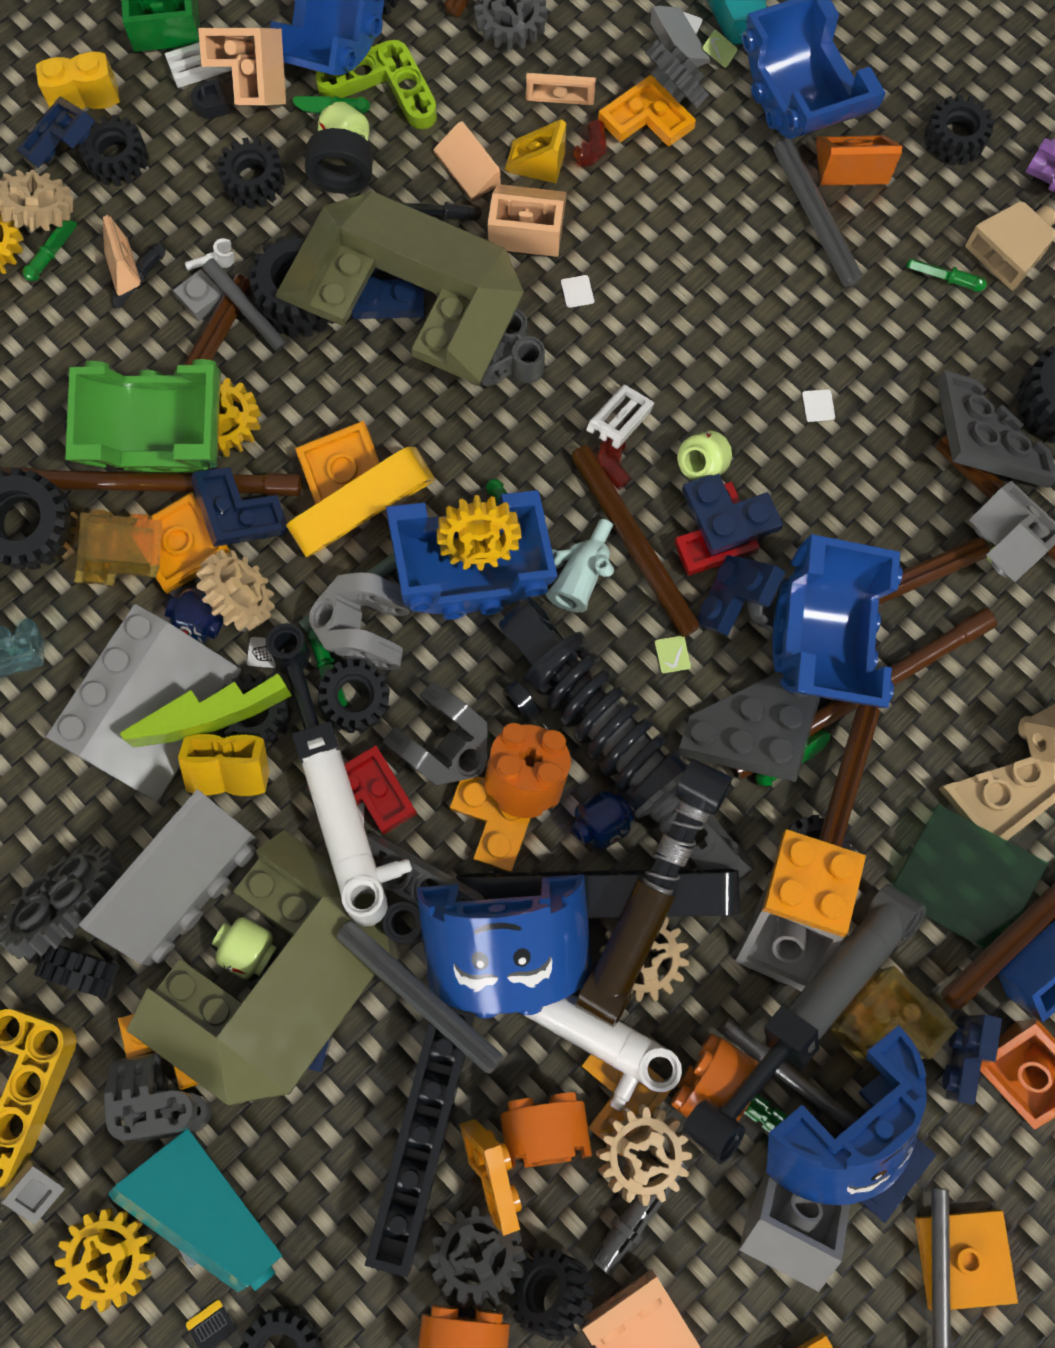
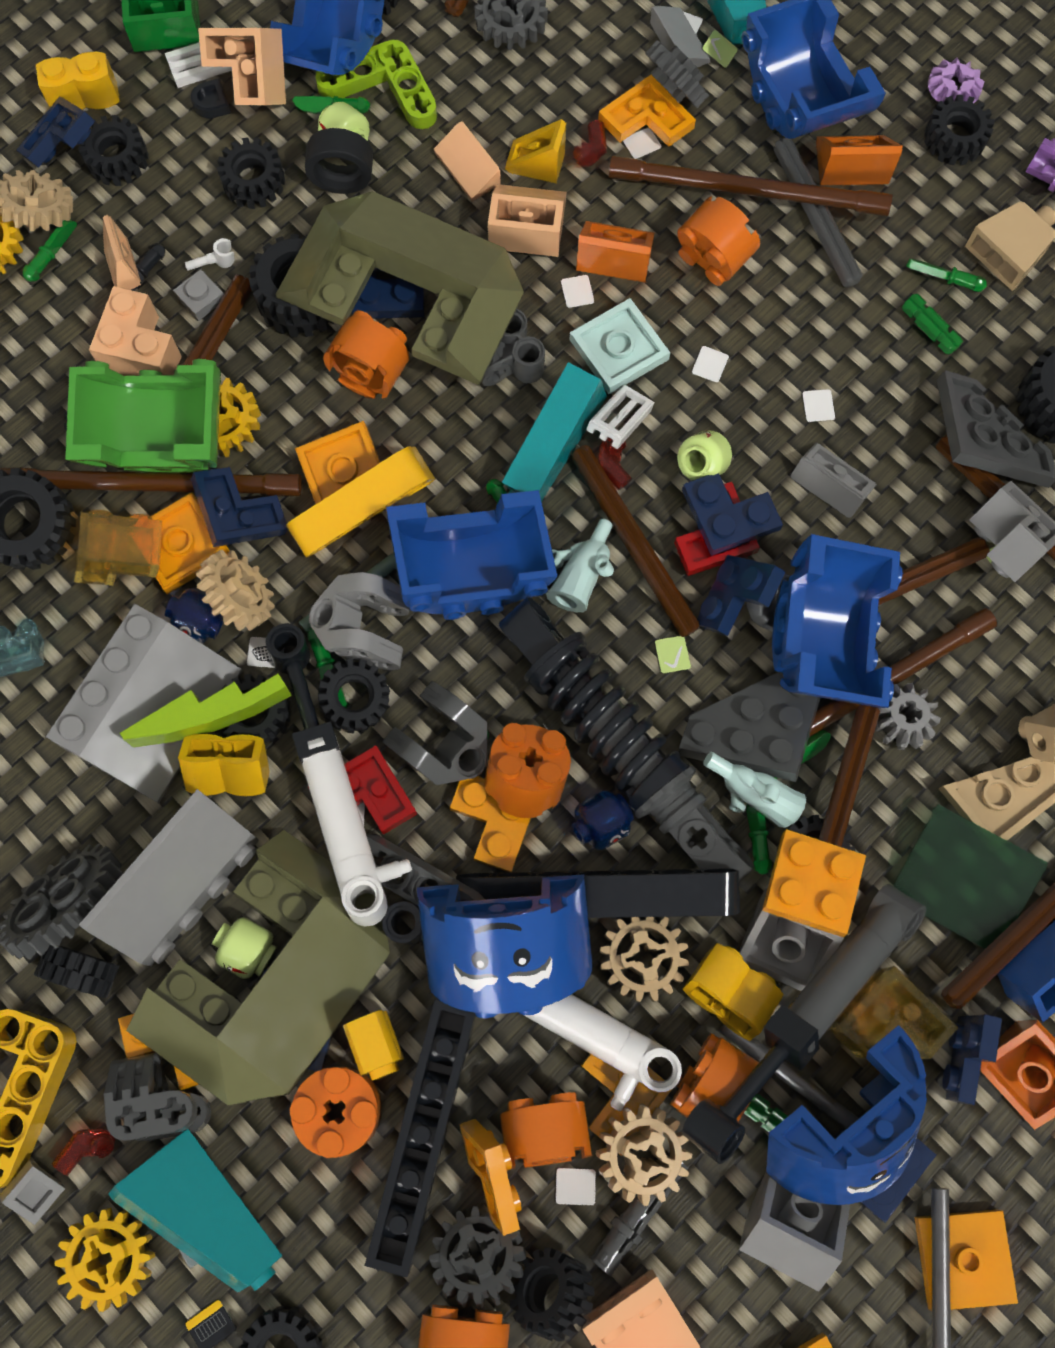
(84, 1144): none -> clear red arm
(129, 338): none -> light nougat brick
(244, 304): dark grey bar -> none
(311, 1111): none -> orange brick
(367, 355): none -> orange brick
(374, 1044): none -> yellow brick
(420, 997): dark grey axle -> none
(452, 211): black piece -> none
(478, 533): yellow gear -> none
(520, 701): black tile -> none
(556, 431): none -> teal slope
(560, 89): light nougat slope -> none
(575, 1186): none -> white sticker
(611, 982): piece -> none
(614, 251): none -> orange slope
(619, 346): none -> light aqua plate
(642, 143): none -> white sticker
(710, 364): none -> white sticker
(717, 239): none -> orange brick
(733, 991): none -> yellow brick
(758, 790): none -> light aqua piece
(758, 840): none -> green piece
(832, 480): none -> light grey slope
(860, 201): none -> reddish brown piece
(916, 709): none -> light grey gear
(932, 324): none -> green axle
(942, 86): none -> lavender gear

